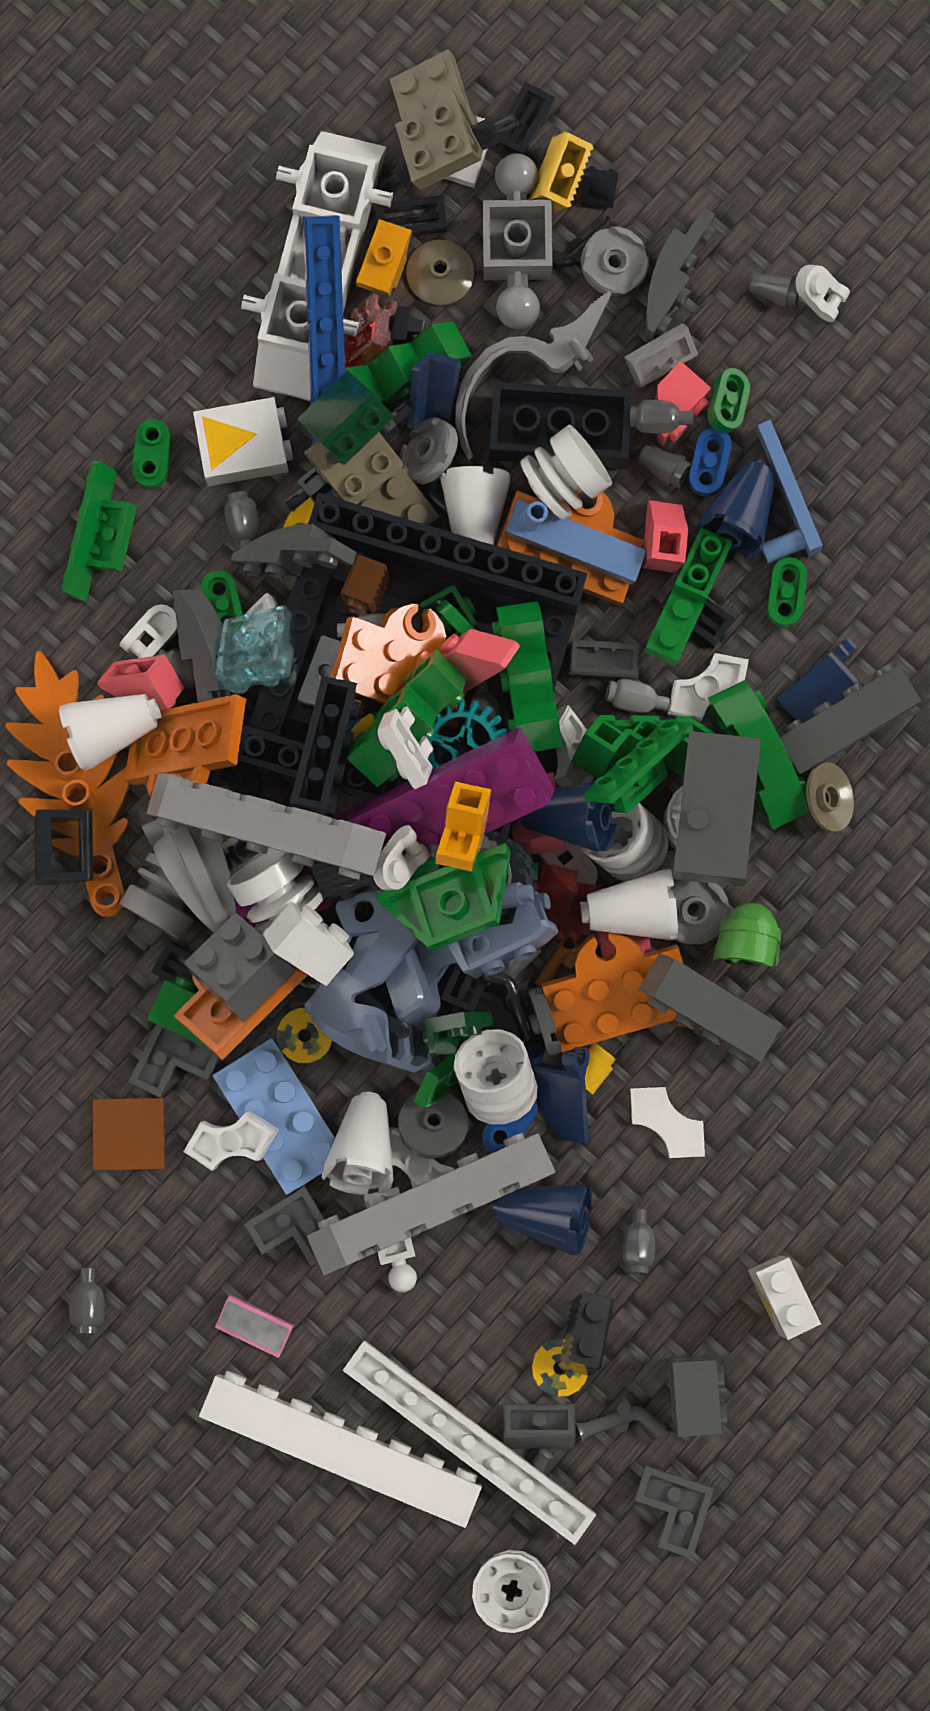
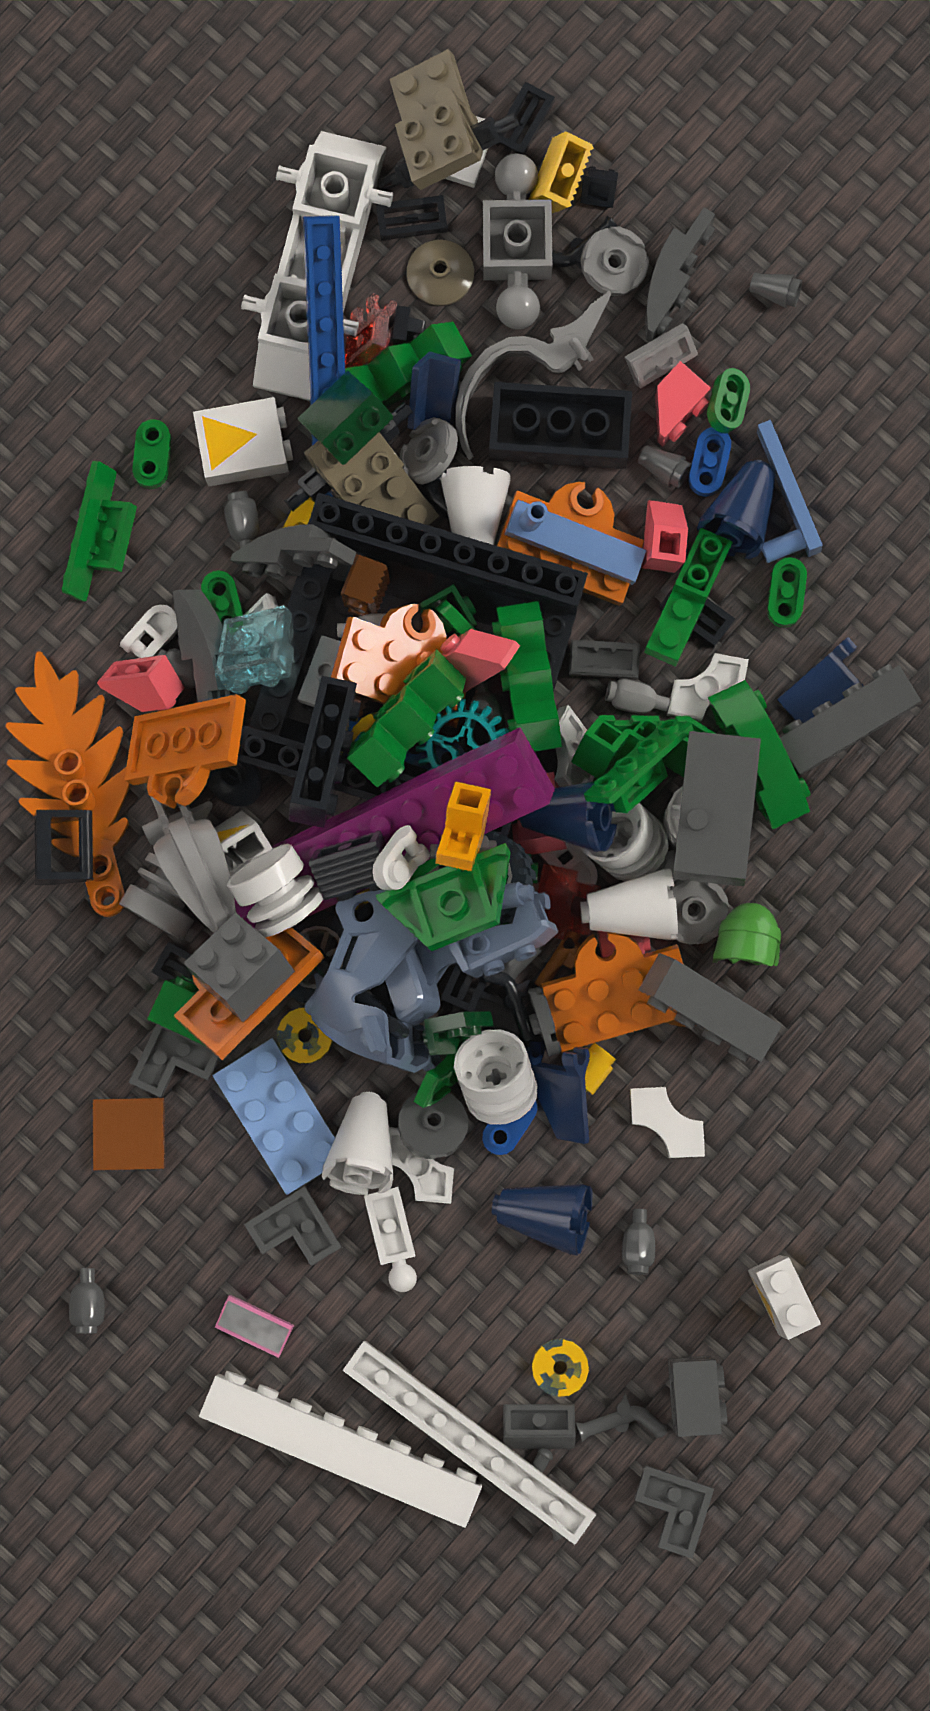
(107, 726): white cone -> none
(246, 1137): white tile -> none
(266, 825): light grey brick -> none
(309, 944): white brick -> none
(385, 258): light orange brick -> none
(409, 755): white plate -> none
(430, 1202): light grey brick -> none
(492, 1600): white wheel -> none
(562, 475): white wheel -> none
(586, 1333): black brick -> none
(659, 417): dark grey plant -> none
(812, 286): white plate -> none
(830, 797): dark tan dish -> none

